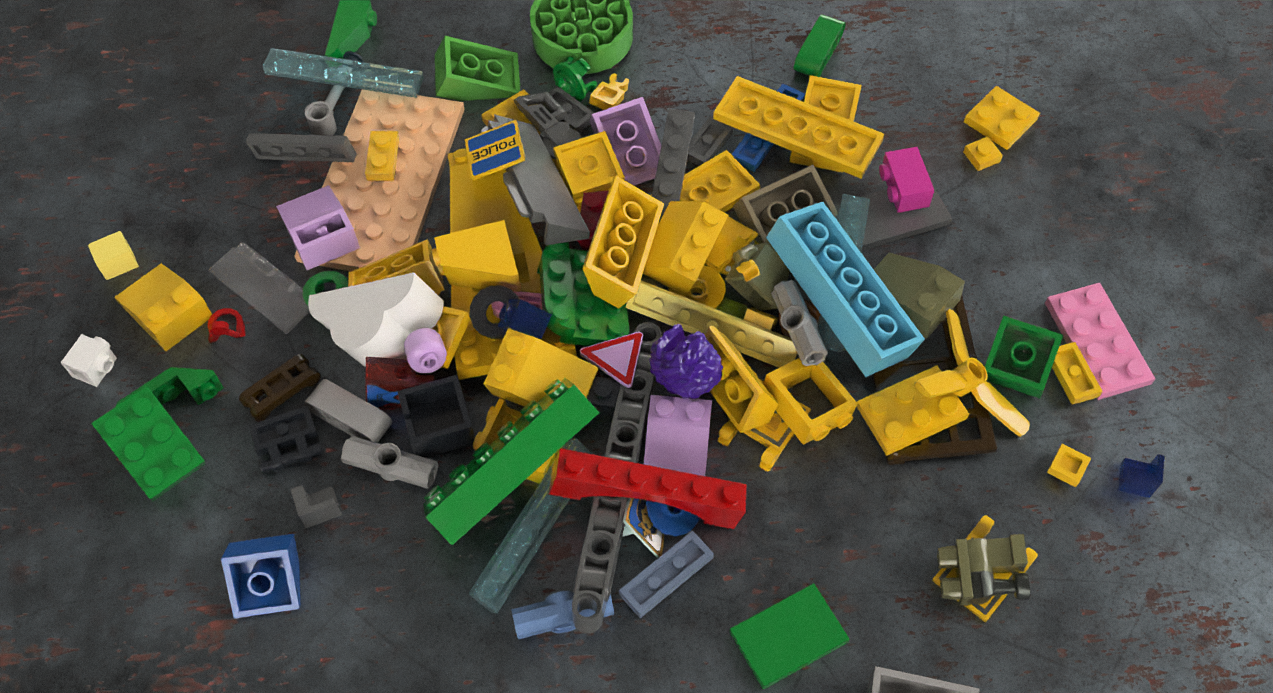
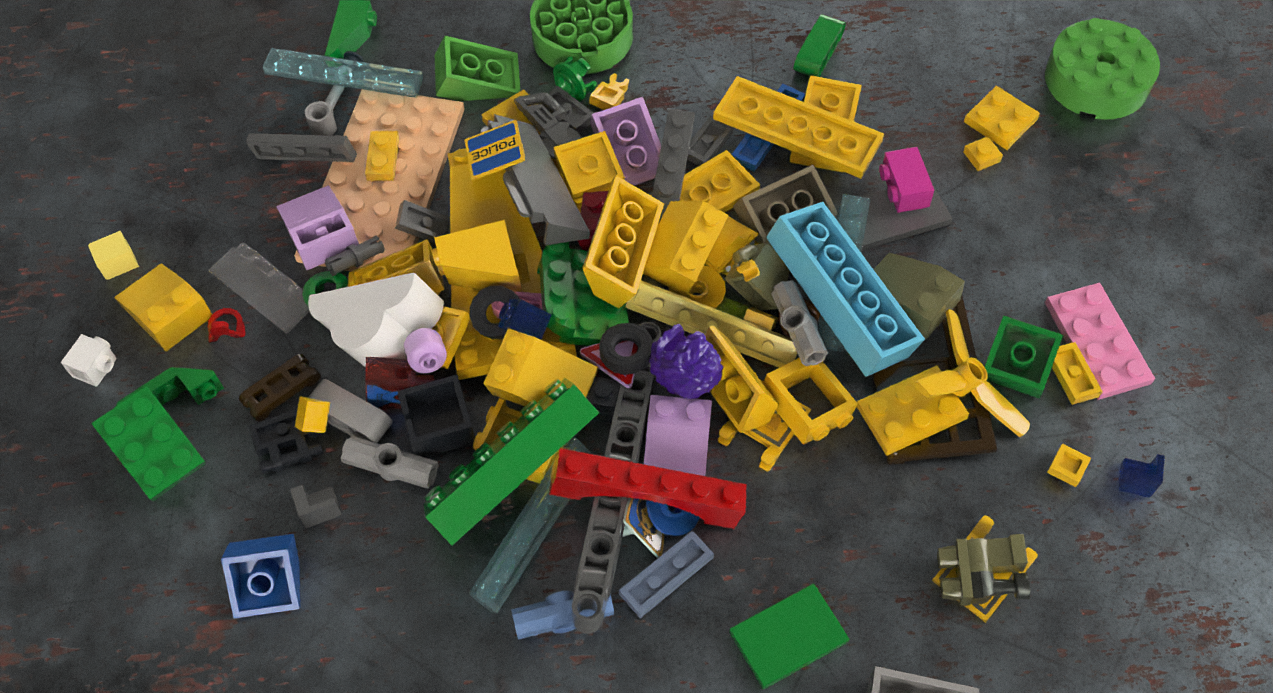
(312, 415): none -> yellow slope
(354, 255): none -> dark grey pin
(421, 221): none -> dark grey plate
(625, 364): none -> black tyre
(1102, 68): none -> bright green brick

